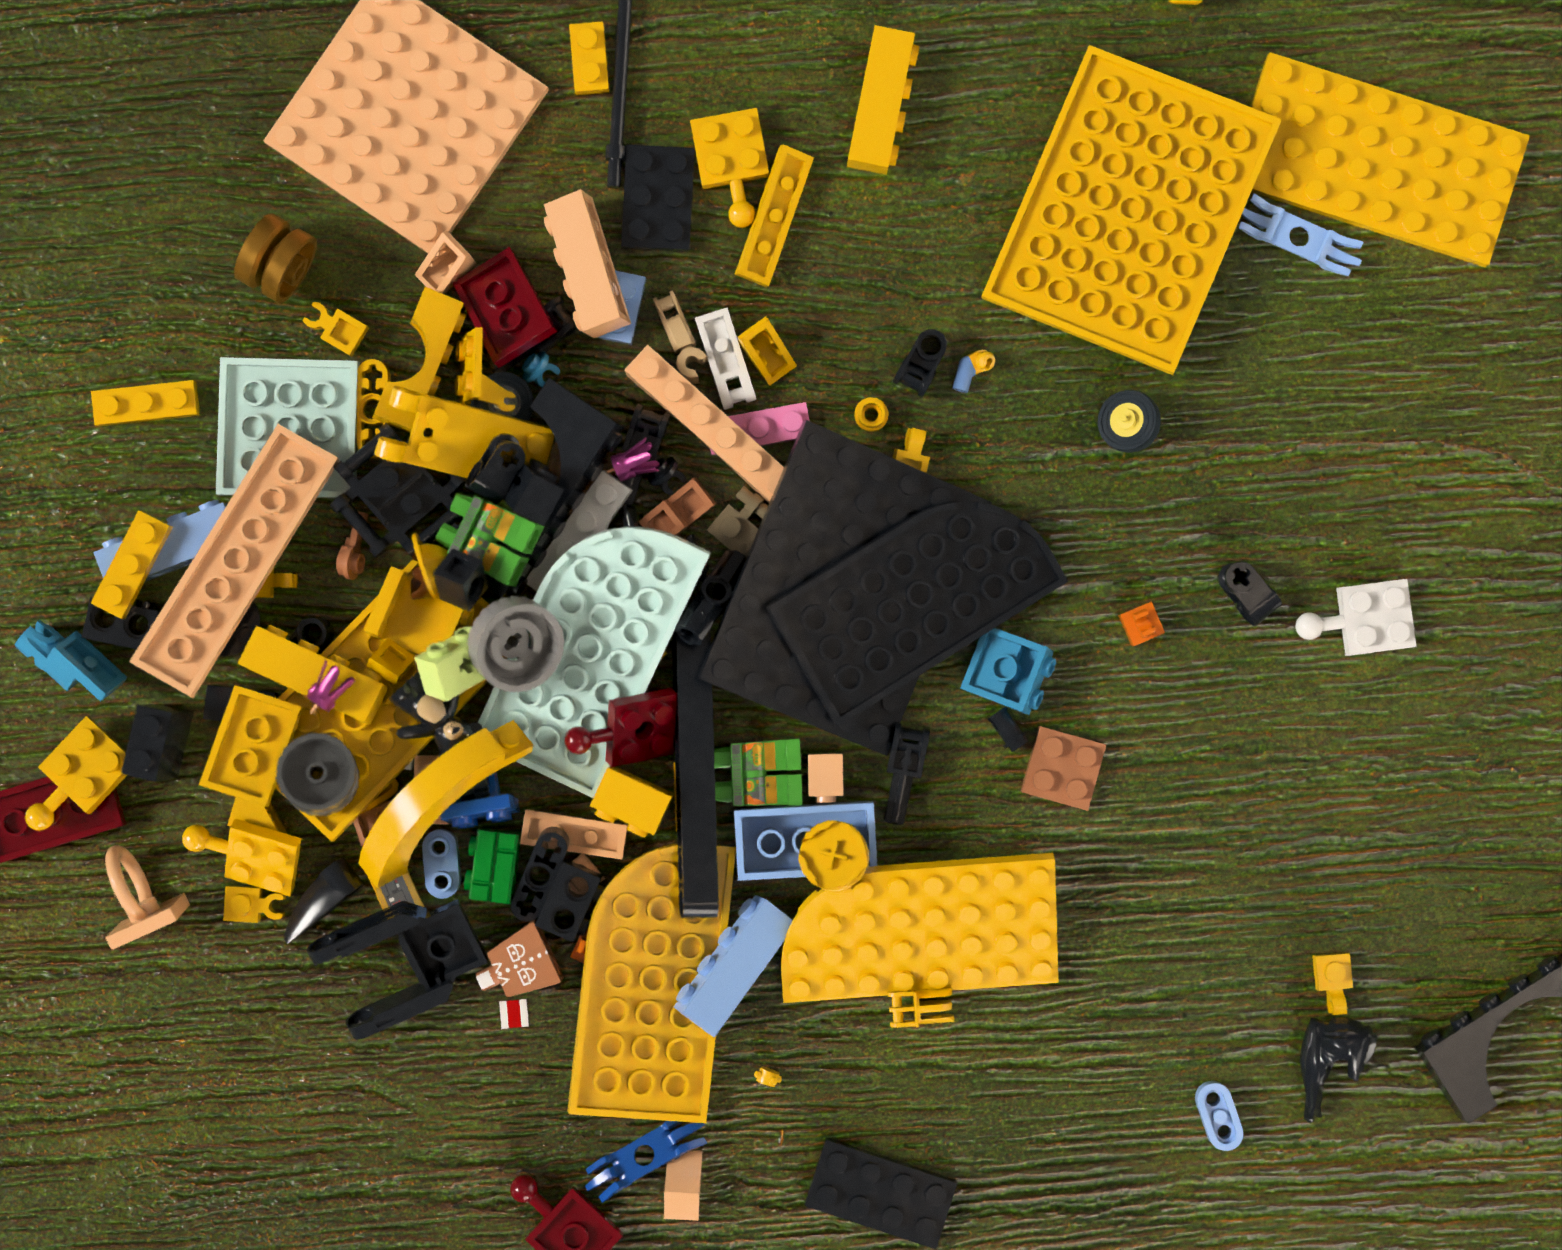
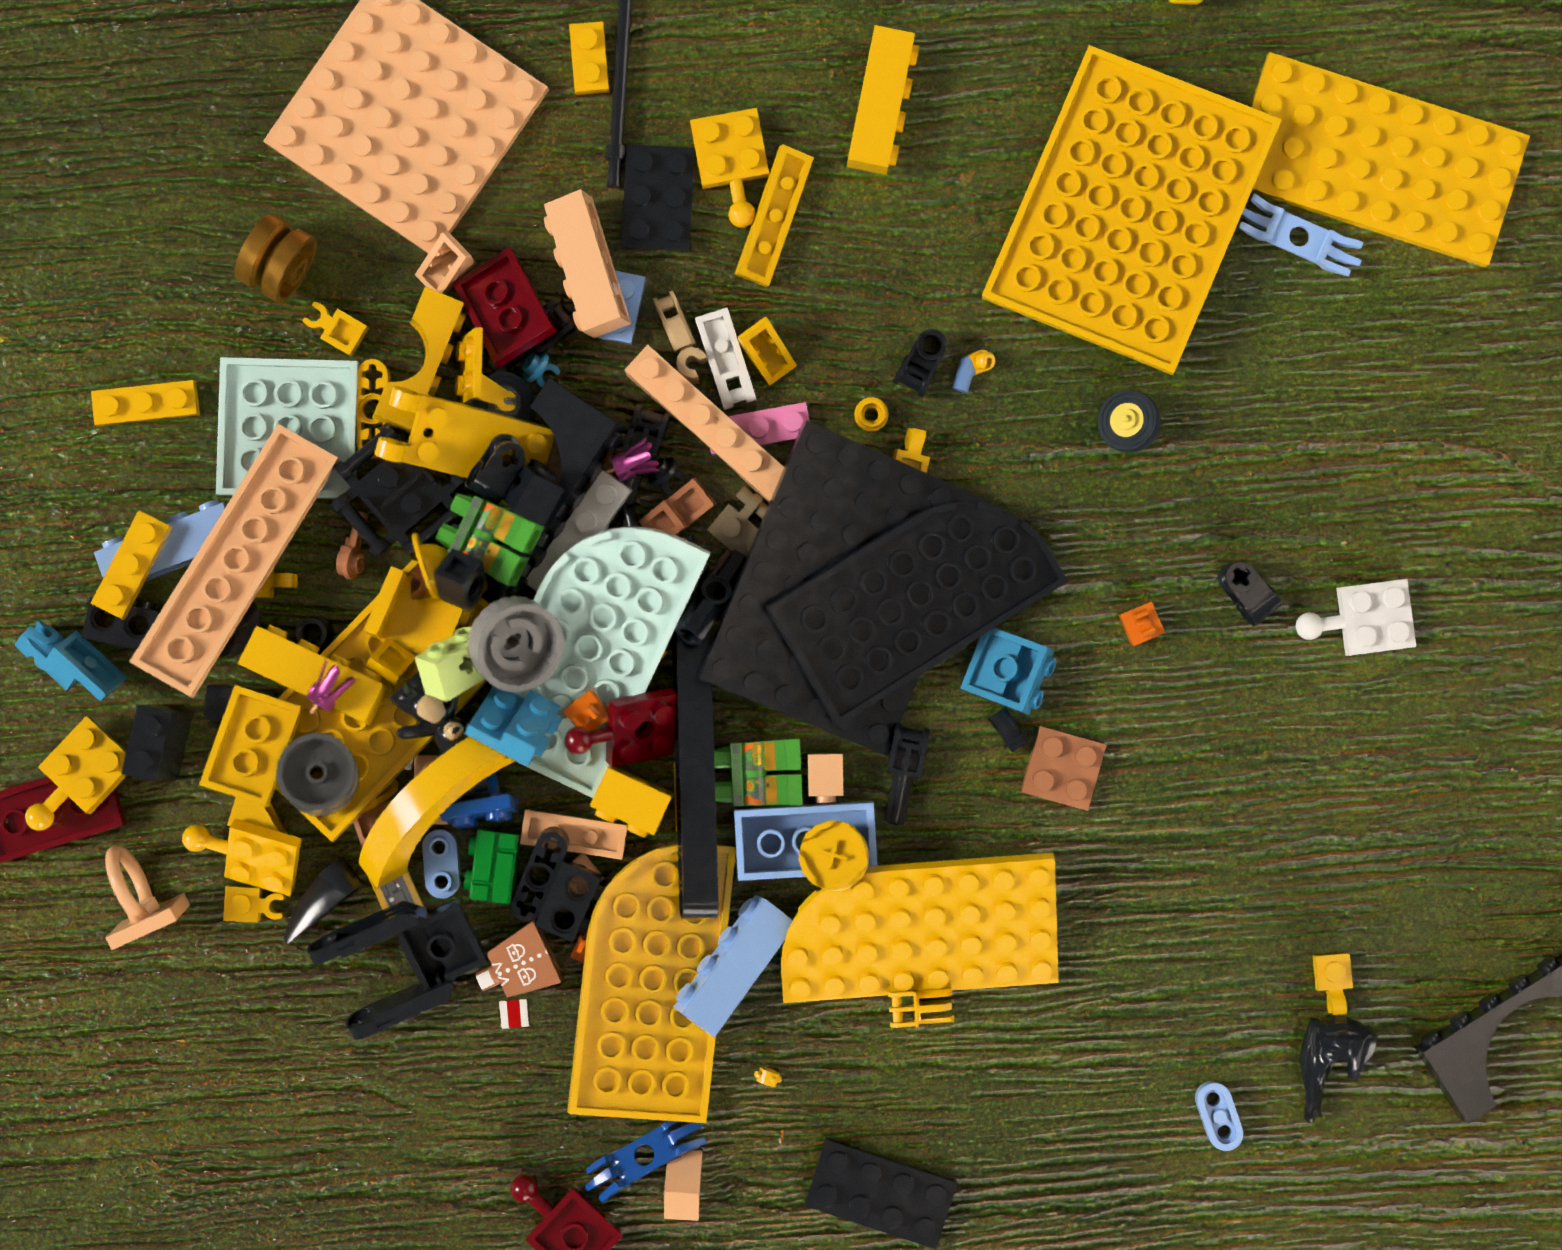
(515, 724): none -> dark azure plate
(587, 711): none -> orange tile

